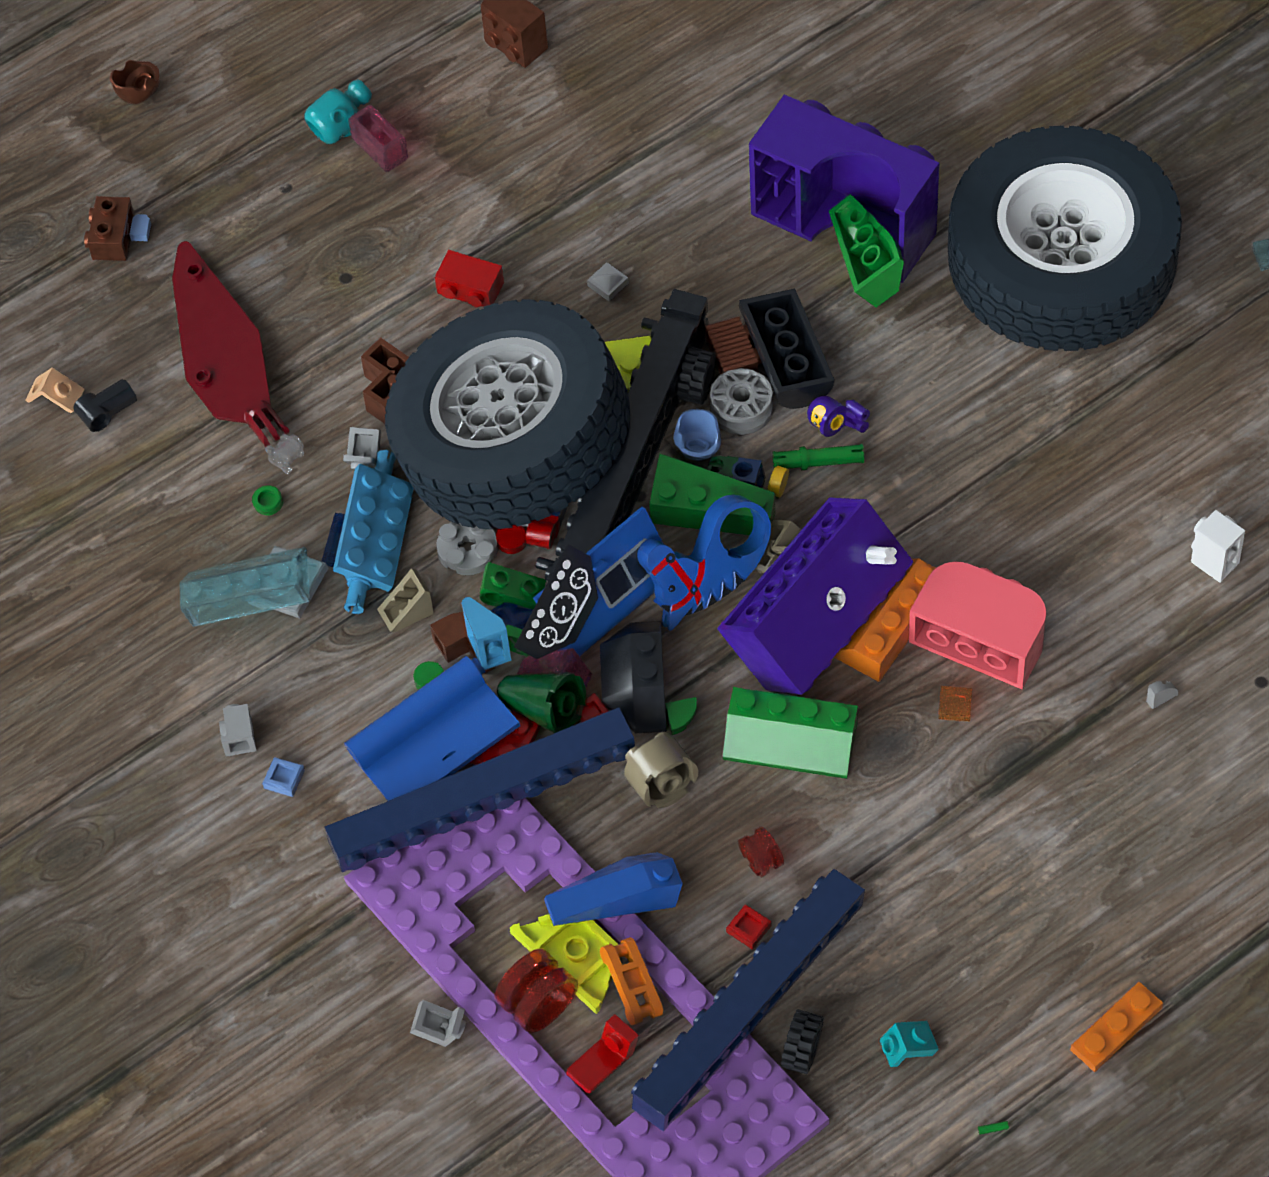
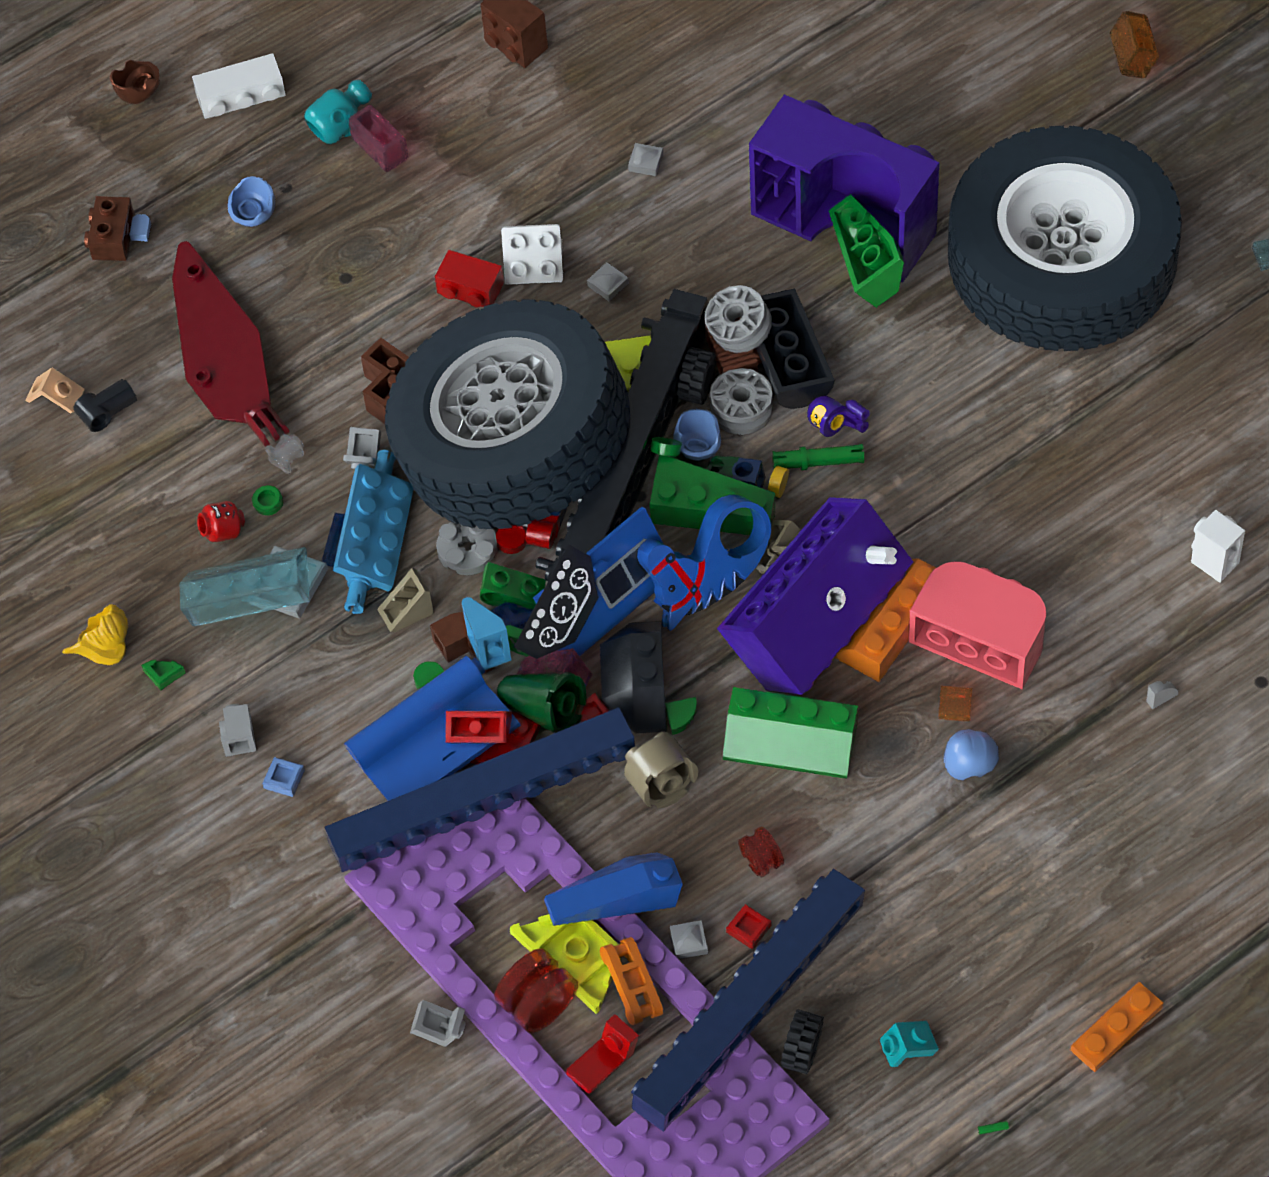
(103, 638): none -> yellow hair
(163, 672): none -> green tile
(220, 521): none -> red head
(238, 86): none -> white brick
(251, 202): none -> medium blue hair
(478, 726): none -> red slope
(532, 254): none -> white bracket
(645, 159): none -> light grey tile
(665, 446): none -> green tile
(688, 939): none -> light grey tile
(730, 305): none -> light grey wheel
(970, 754): none -> medium blue hair
(1134, 44): none -> clear orange brick

